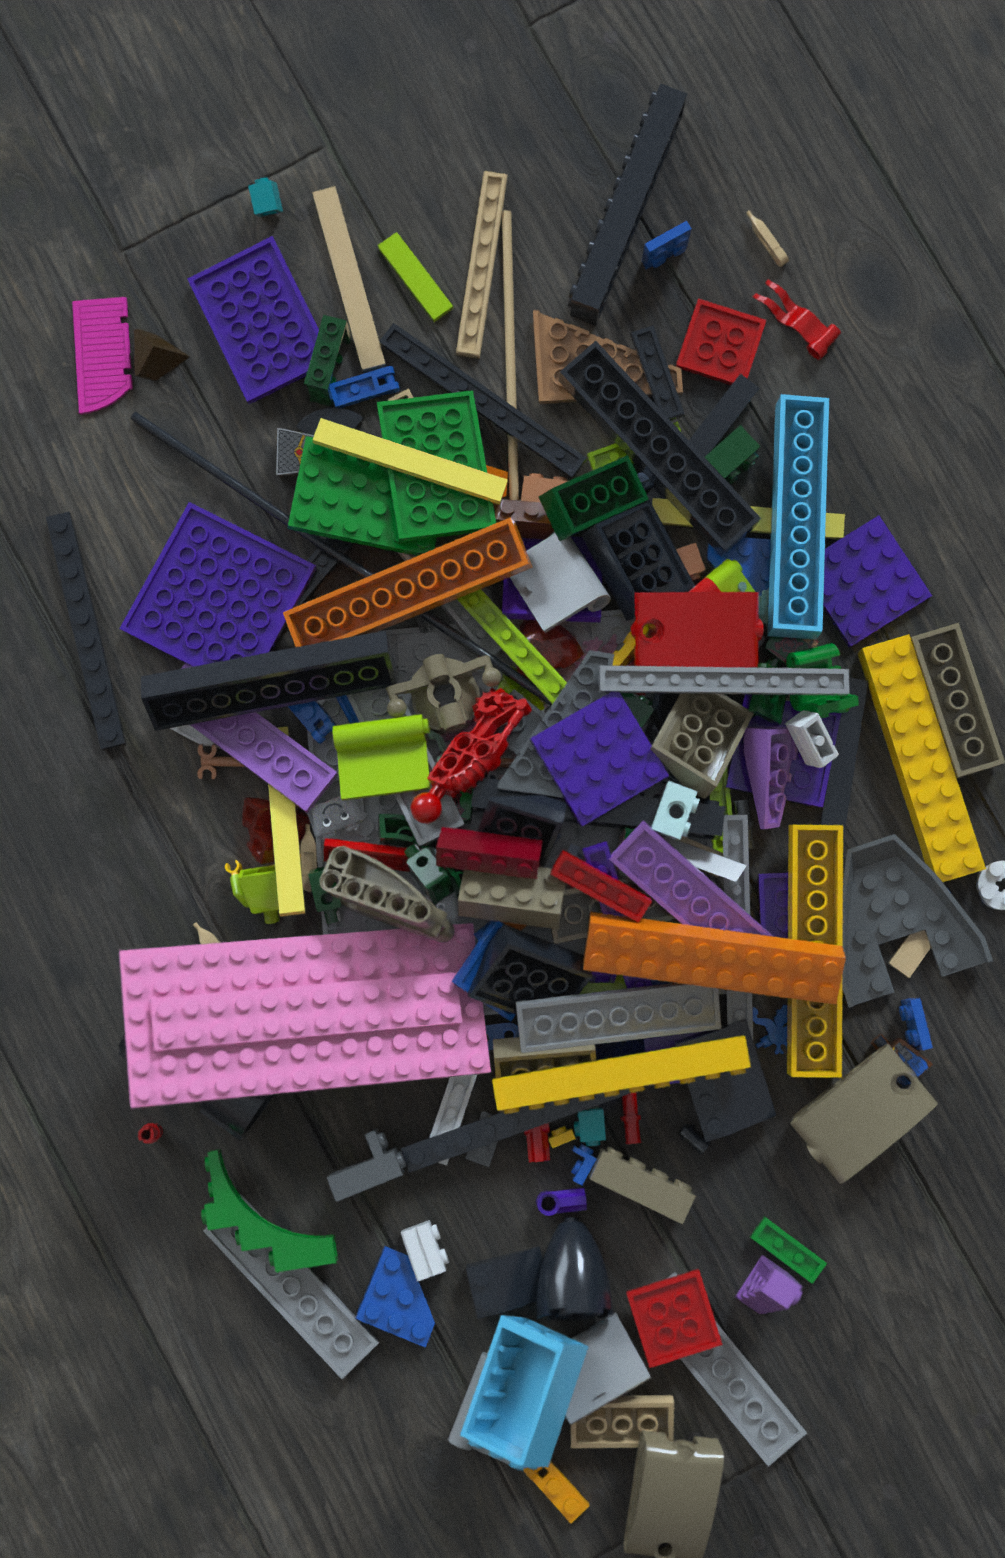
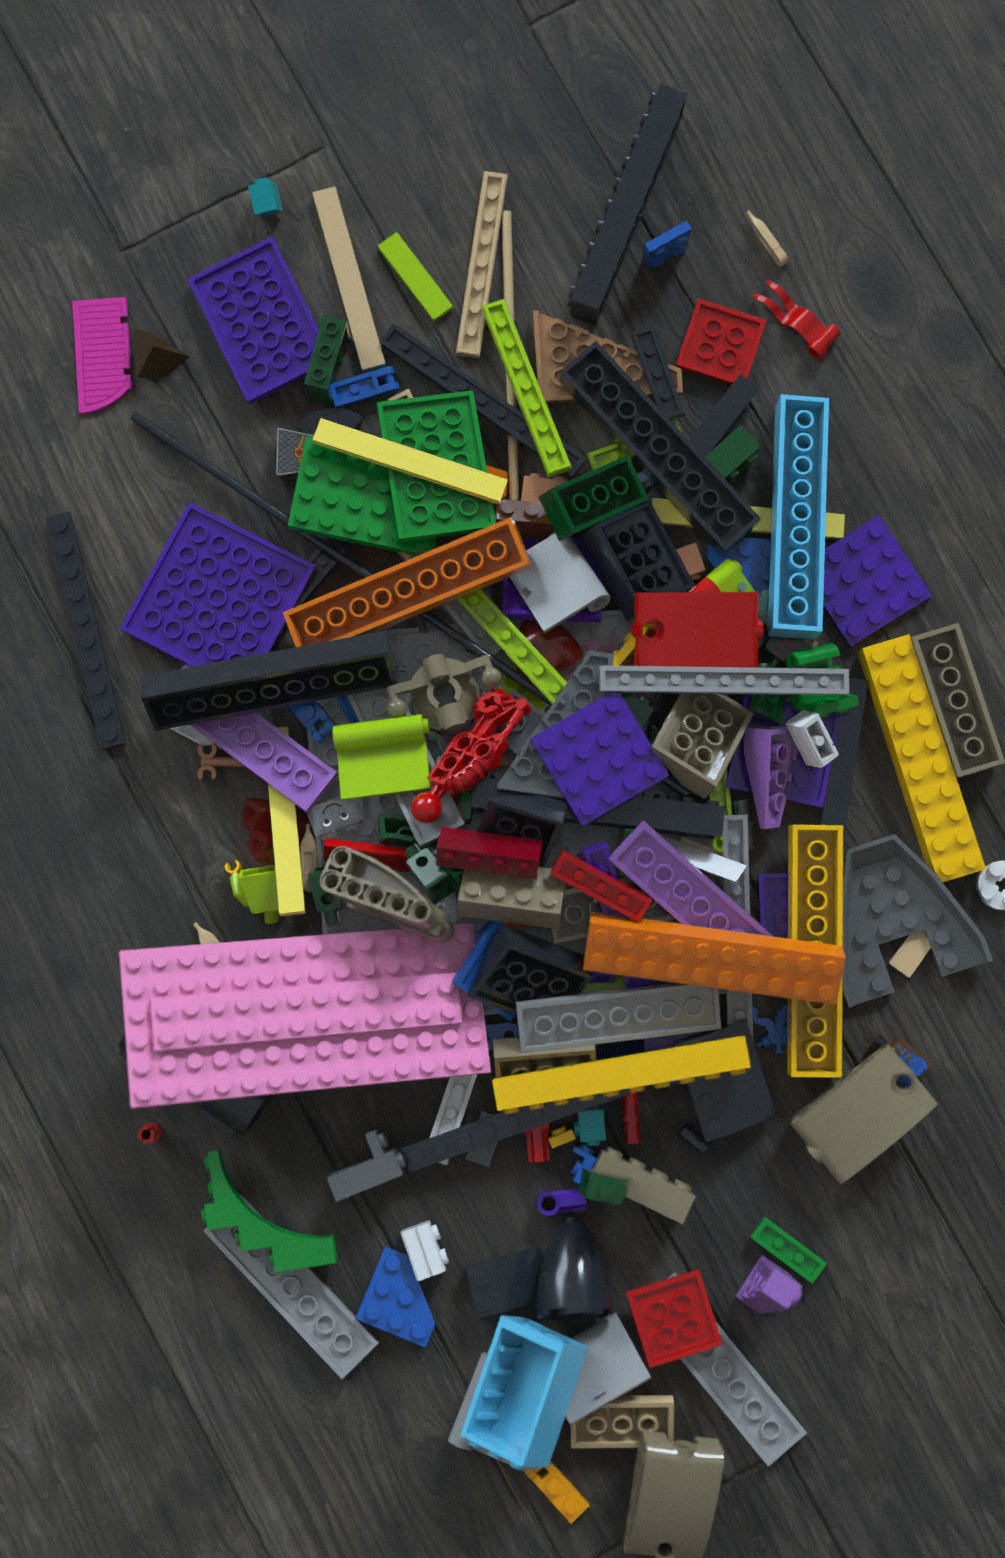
(526, 388): none -> lime tile
(604, 1186): none -> dark green torso
(675, 796): light aqua brick -> none
(917, 1032): blue plate -> none

